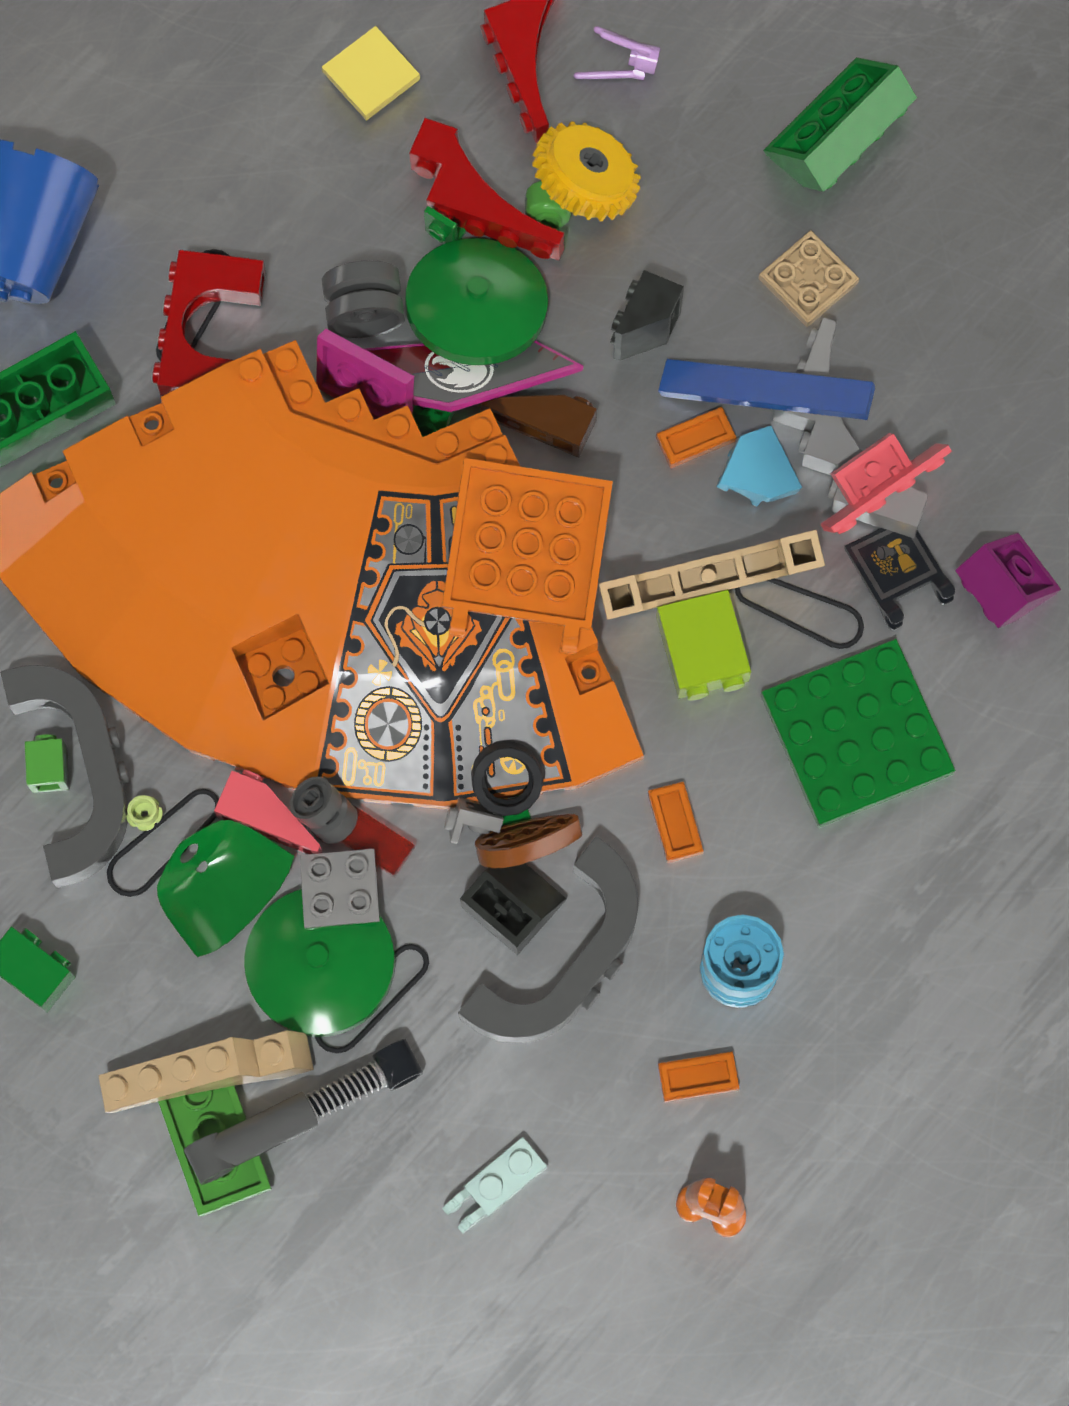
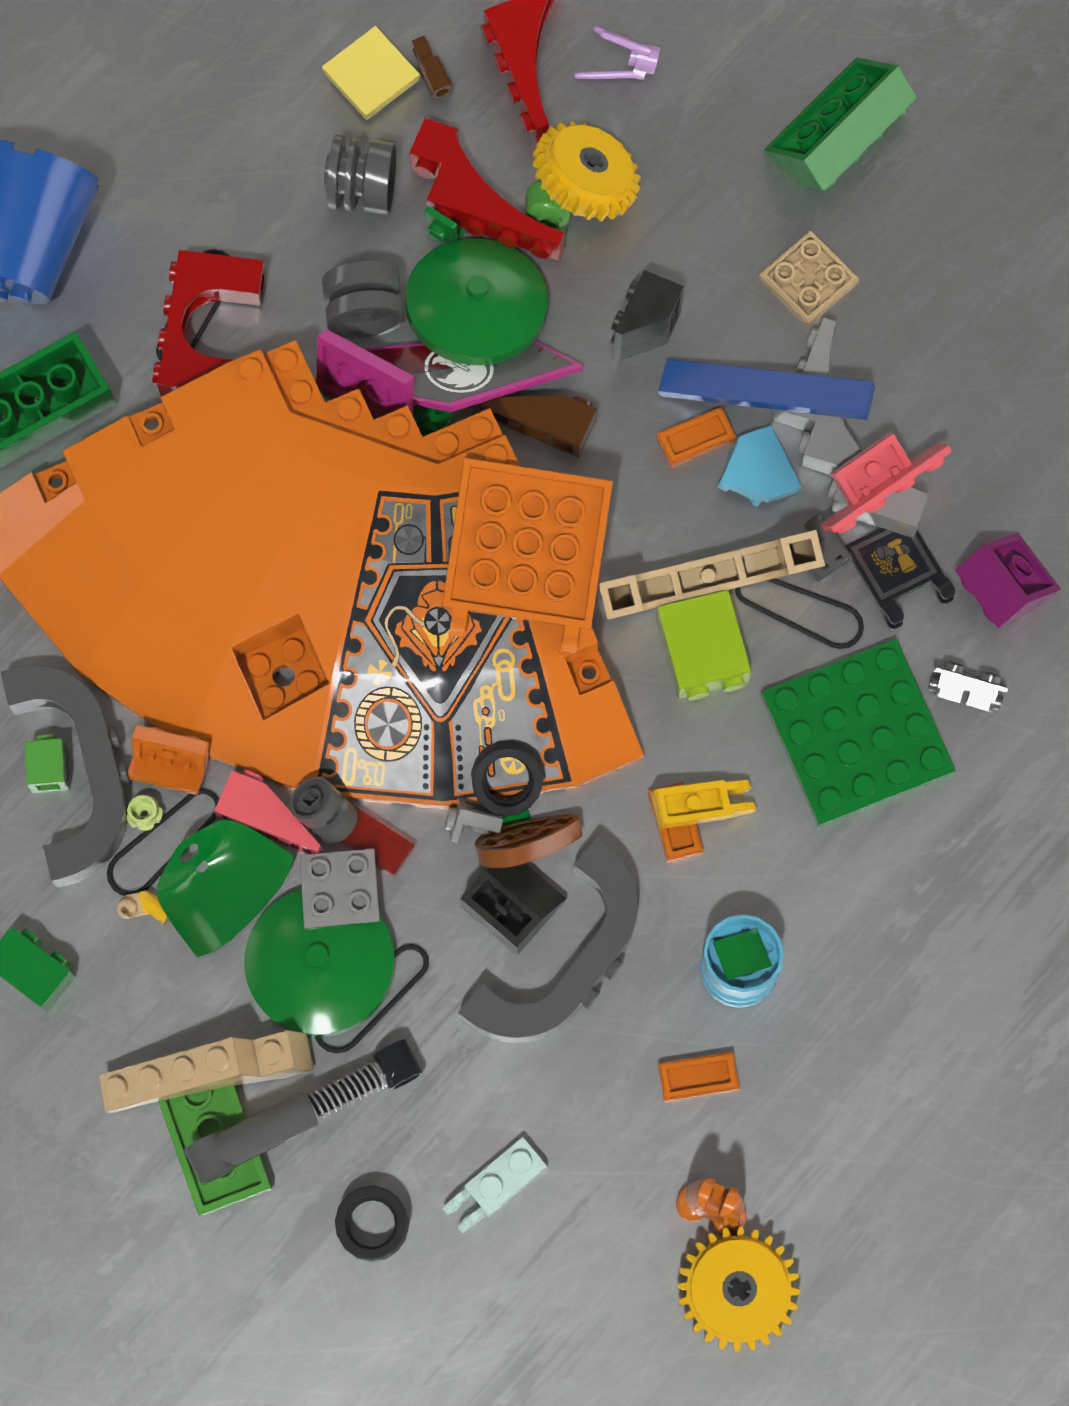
(141, 904): none -> arm
(168, 759): none -> orange bracket
(343, 1215): none -> black tyre
(361, 174): none -> dark grey wheel
(431, 69): none -> reddish brown bar
(699, 803): none -> yellow hinge
(729, 1316): none -> yellow gear
(742, 954): none -> green sticker
(832, 548): none -> dark grey piece
(982, 688): none -> hinge

